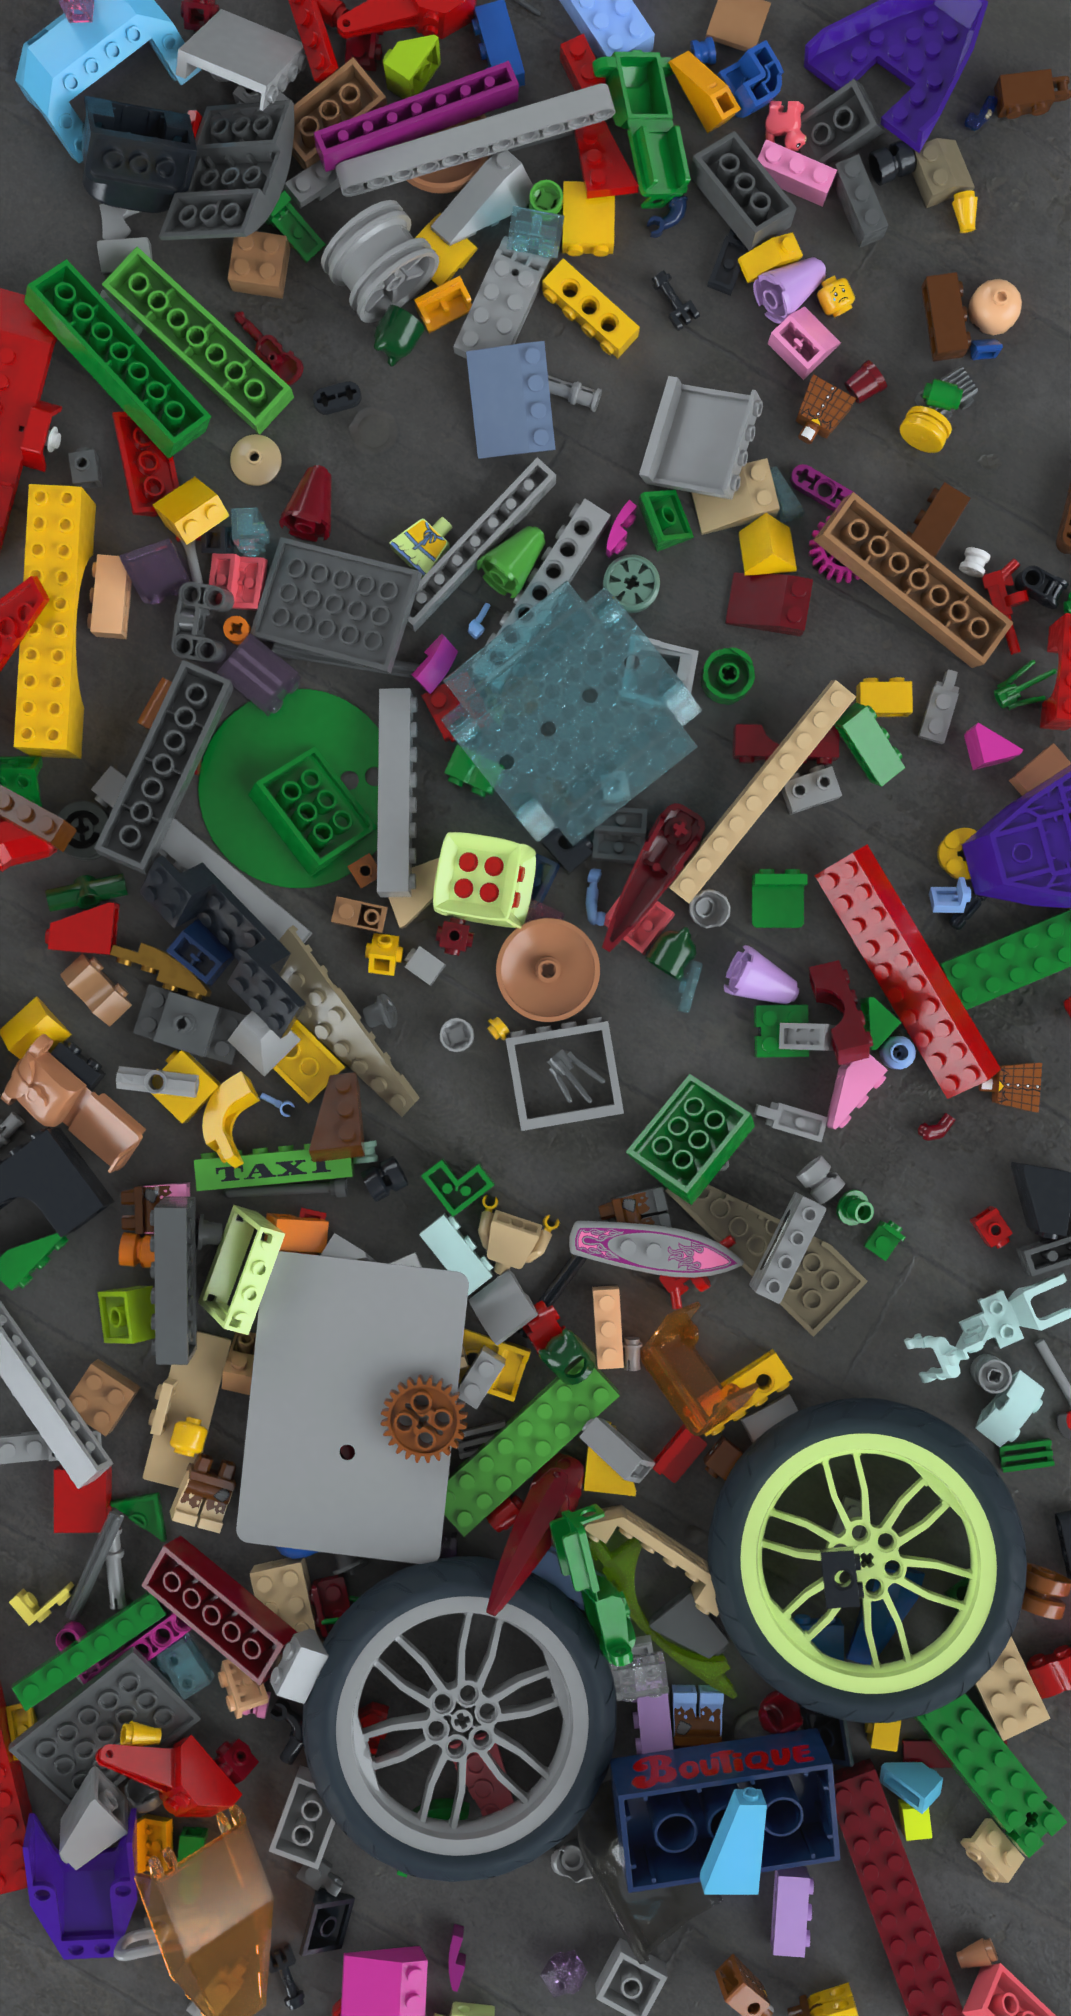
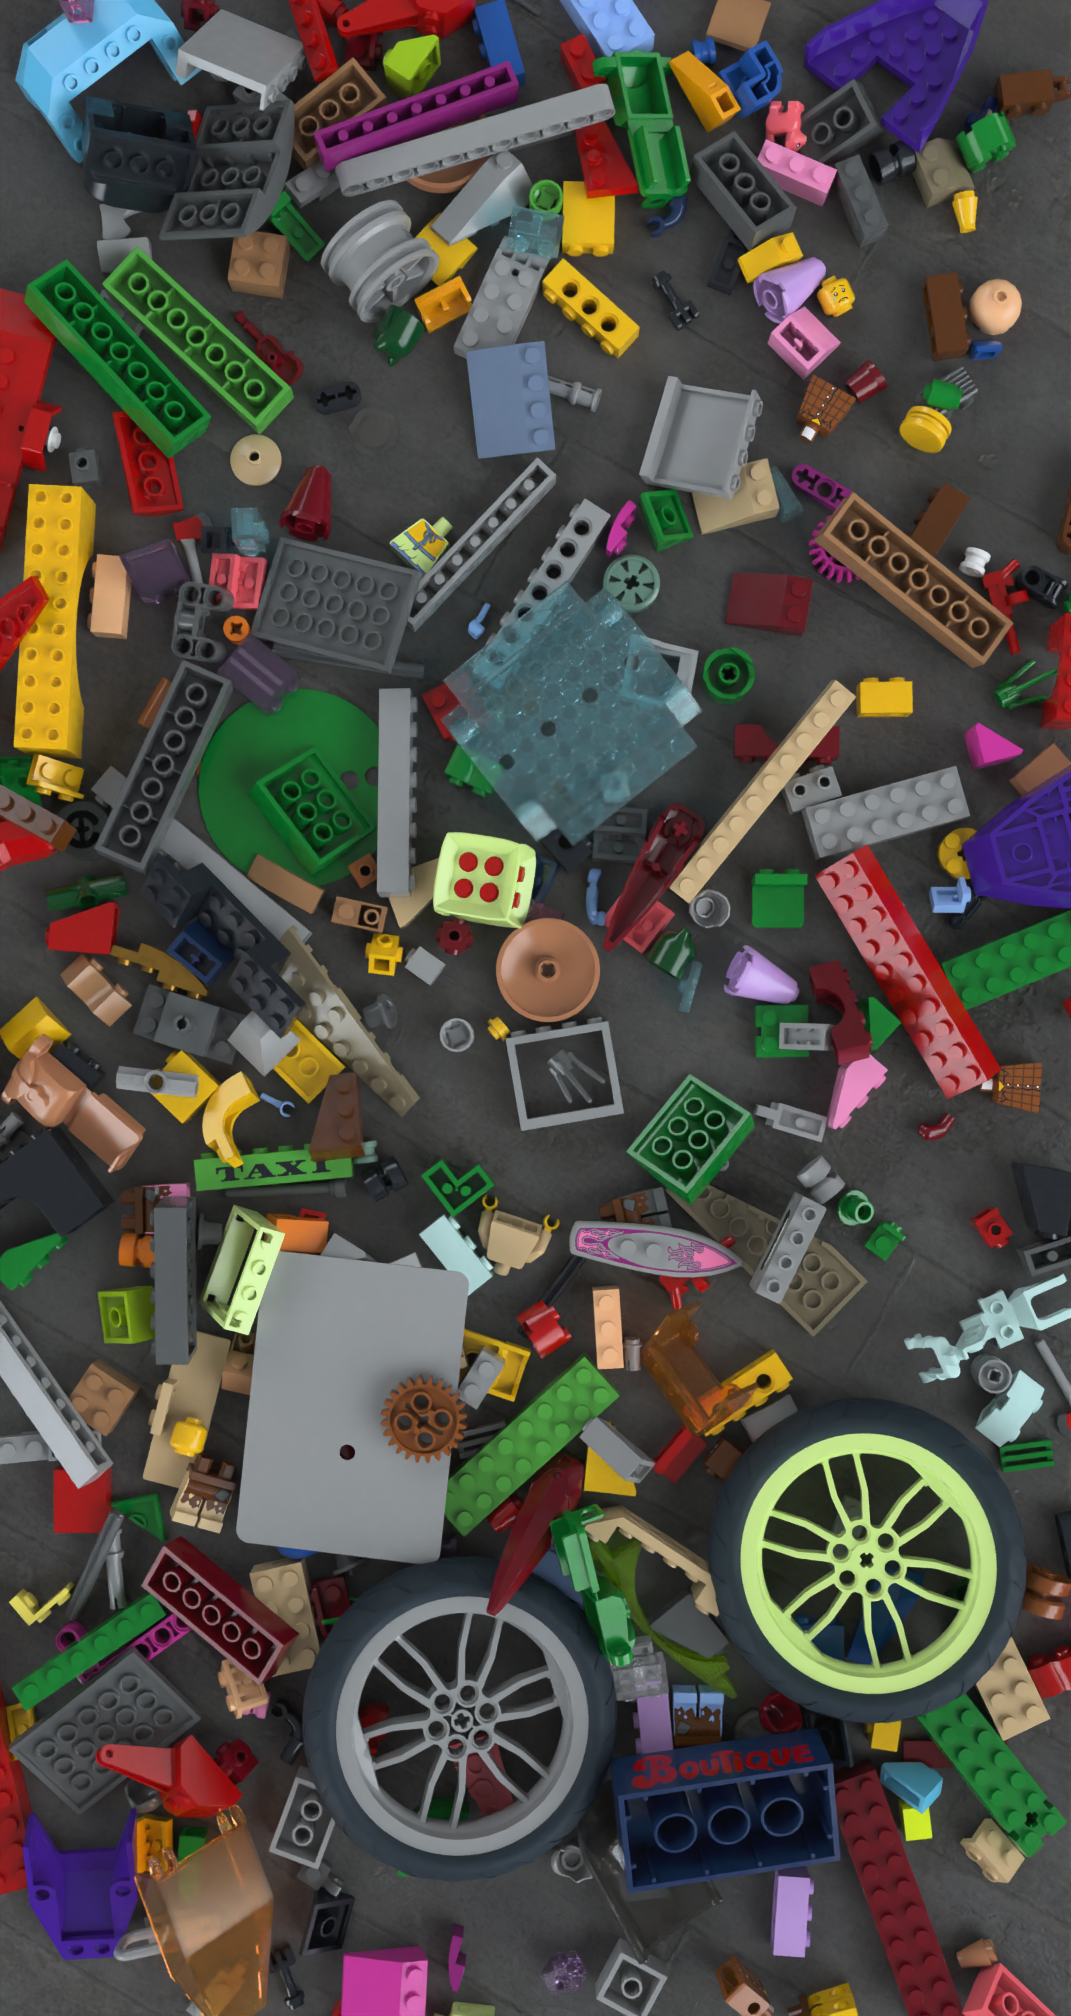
(55, 776): none -> yellow bracket
(92, 1820): light grey slope -> none
(139, 1734): yellow cone -> none
(185, 1666): clear light blue brick -> none
(191, 510): yellow brick -> none
(285, 884): none -> medium nougat slope
(299, 1666): light grey slope -> none
(437, 664): dark pink slope -> none
(503, 1307): light grey slope -> none
(512, 561): bright green cone -> none
(562, 1351): dark green piece -> none
(737, 1848): medium azure slope -> none
(767, 547): yellow slope -> none
(838, 1594): black brick -> none
(869, 744): brick -> none
(885, 813): none -> light grey brick
(905, 1049): light blue head -> none
(940, 709): light grey hinge -> none
(987, 140): none -> green brick

